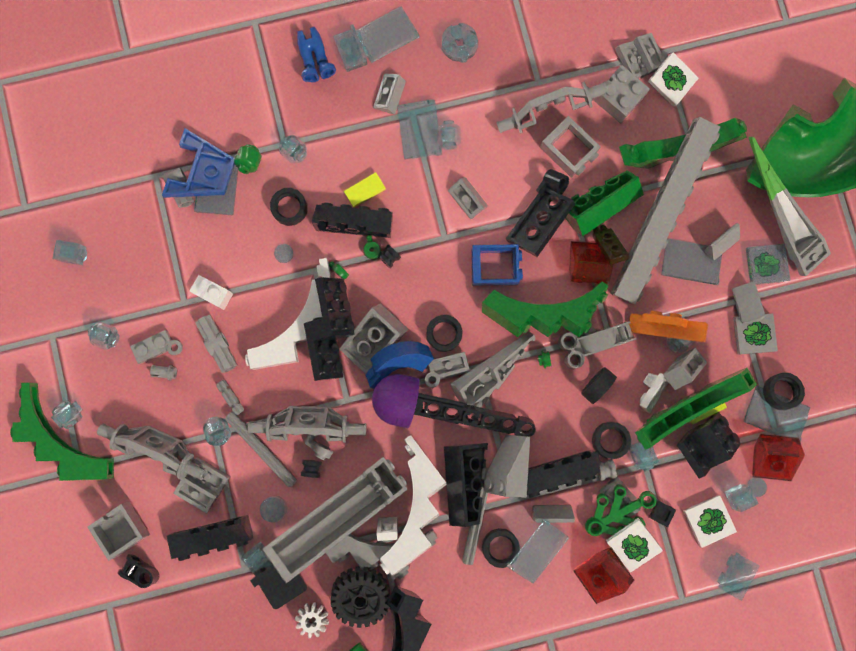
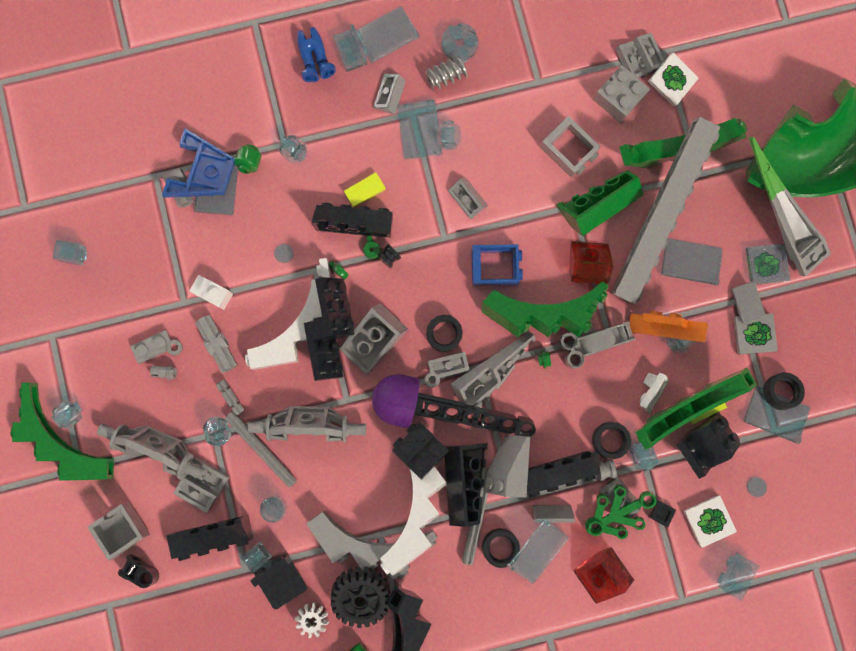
(103, 335): clear light blue head -> none
(274, 206): black tyre -> none
(311, 468): black wheel -> none
(320, 450): light grey plate -> none
(335, 519): light grey brick -> none
(387, 529): white hinge -> none
(398, 356): blue arch -> none
(419, 450): none -> black plate
(446, 72): none -> light grey piece
(550, 189): black hinge -> none
(558, 96): light grey plate -> none
(598, 385): black tyre -> none
(610, 245): dark brown hinge -> none
(634, 545): white tile -> none
(685, 369): light grey brick -> none
(724, 242): light grey slope -> none
(741, 497): clear light blue brick -> none
(777, 457): clear red slope -> none

